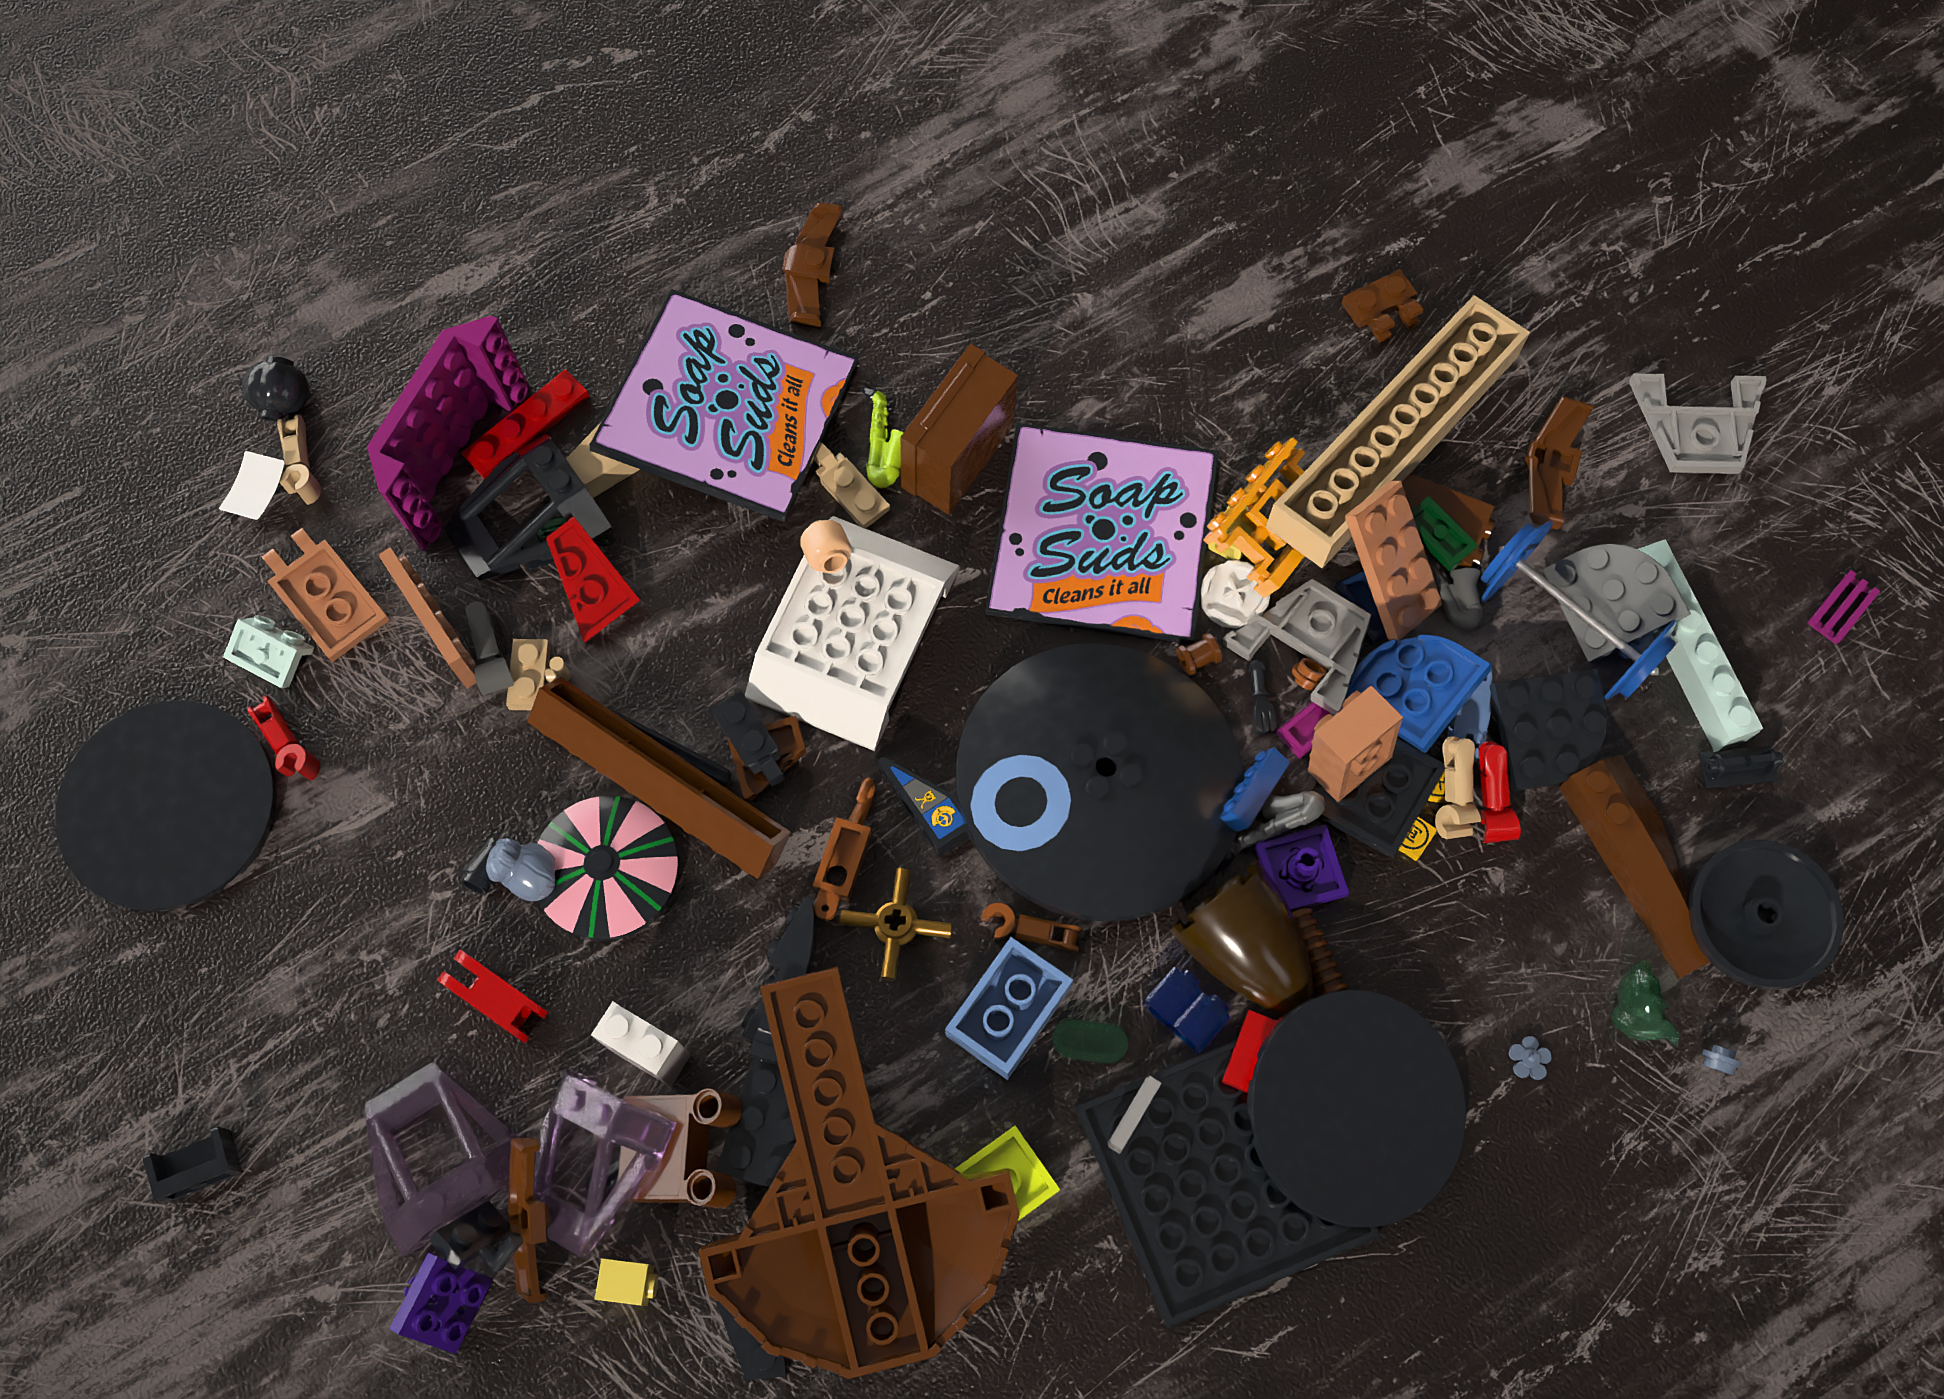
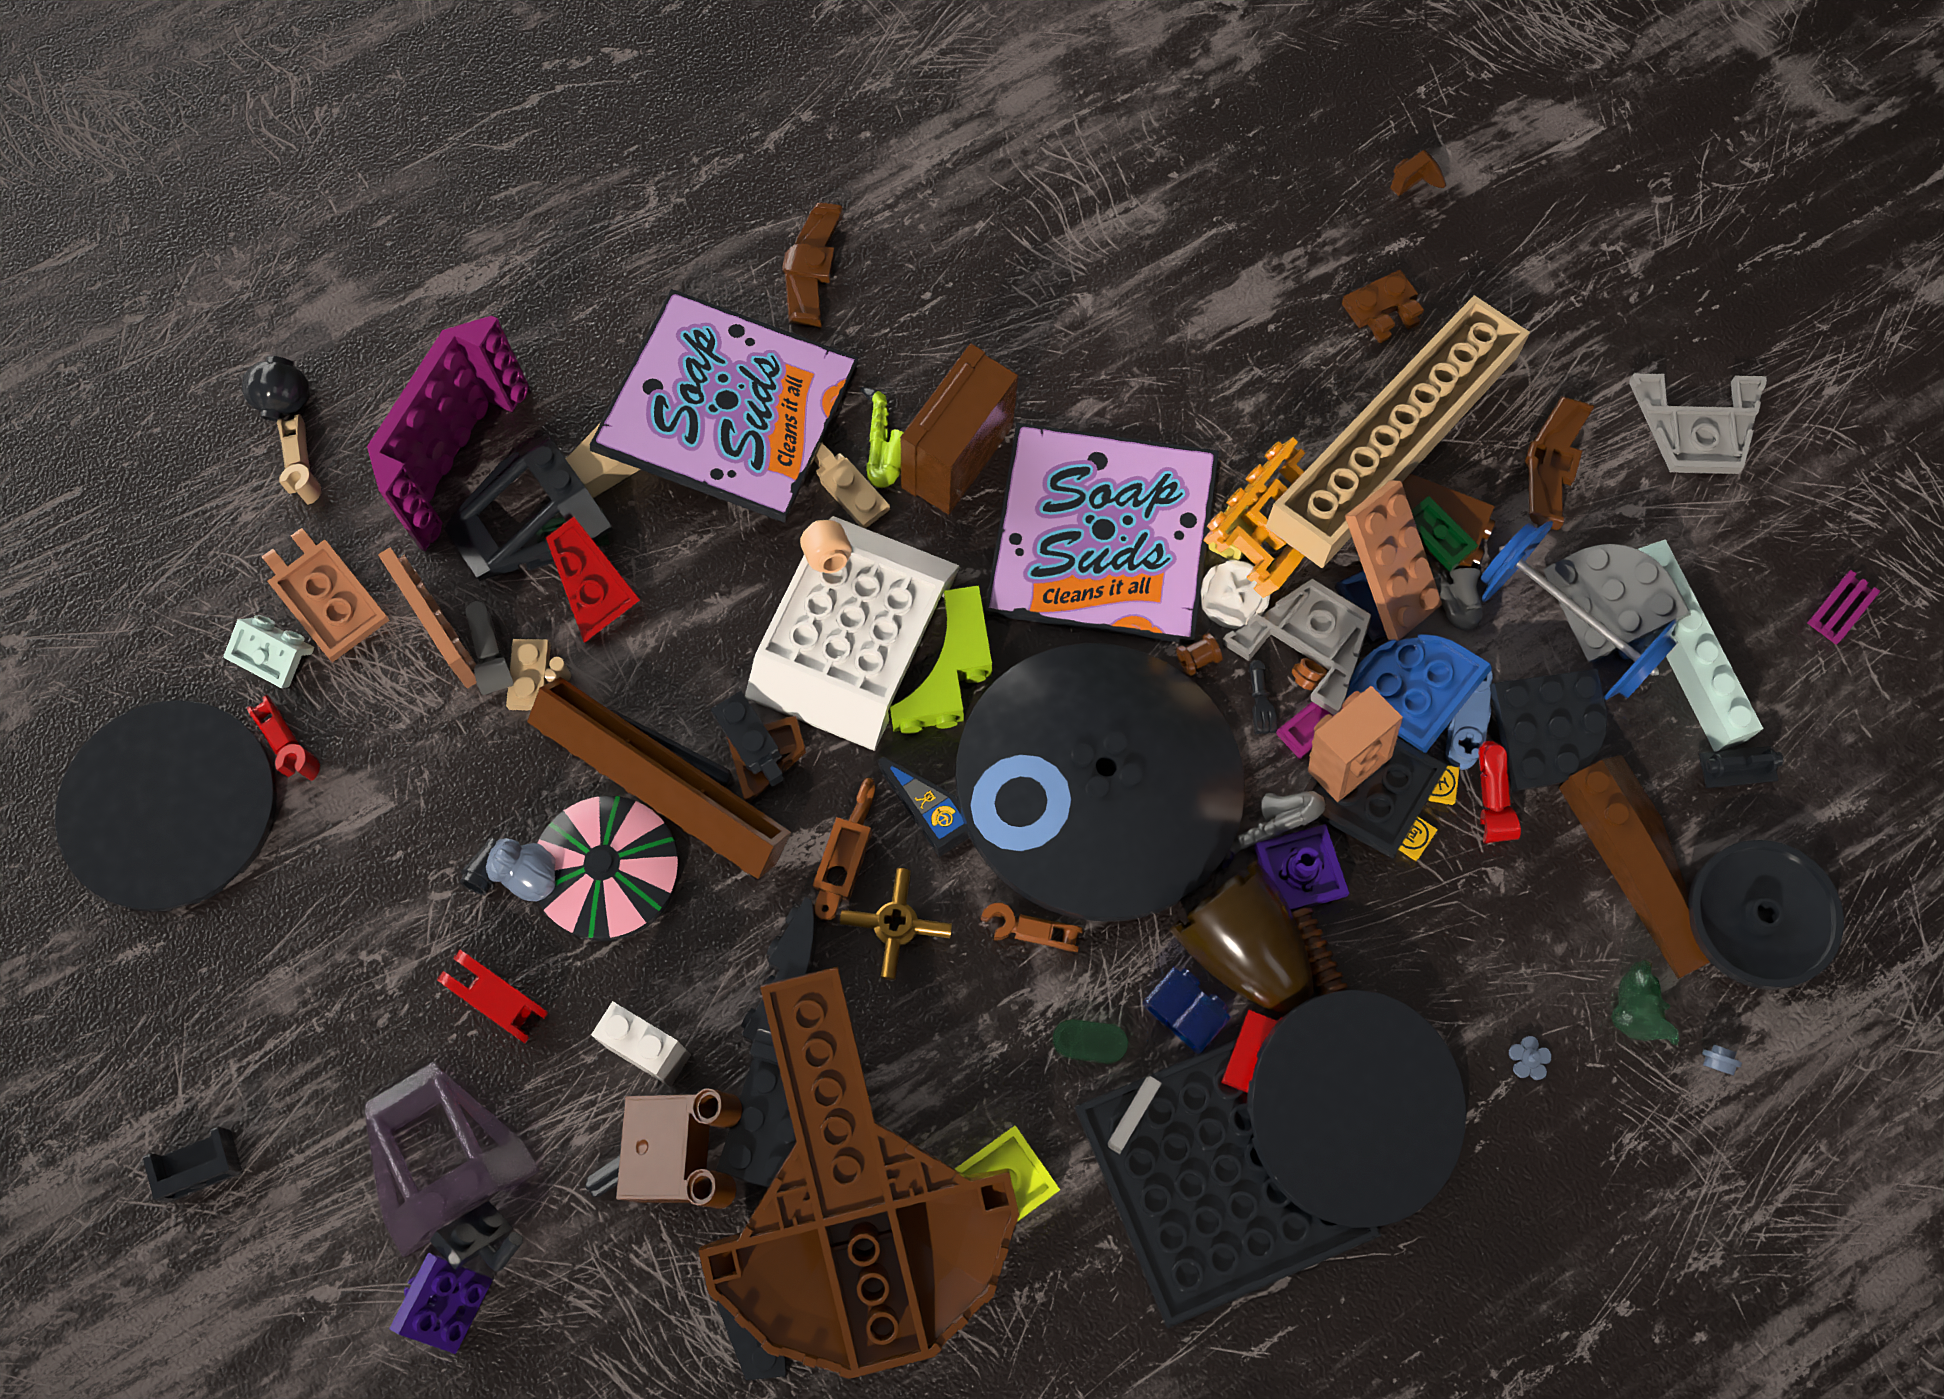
(253, 485): white sticker -> none
(526, 423): red plate -> none
(527, 1217): reddish brown plate -> none
(615, 1123): clear purple windscreen -> none
(626, 1282): light yellow brick -> none
(962, 658): none -> lime arch
(1008, 1008): medium blue brick -> none
(1254, 790): blue piece -> none
(1413, 170): none -> reddish brown plate
(1454, 819): tan piece -> none

